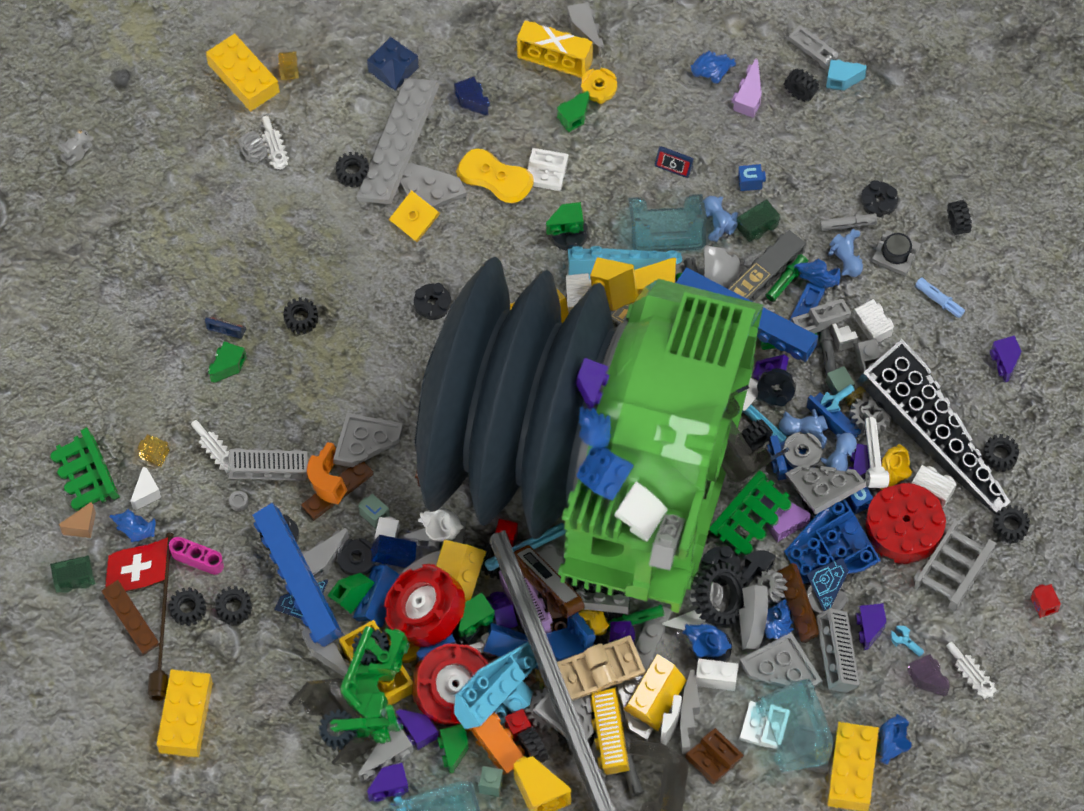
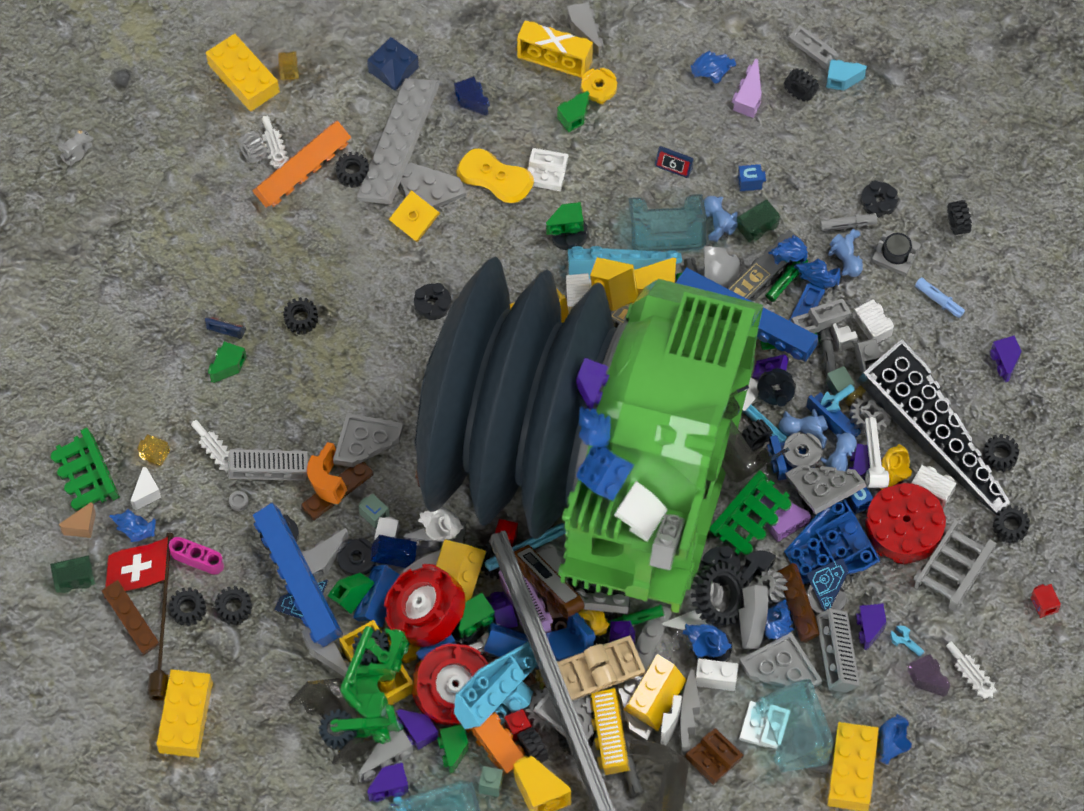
(302, 163): none -> orange brick
(790, 250): none -> blue hair

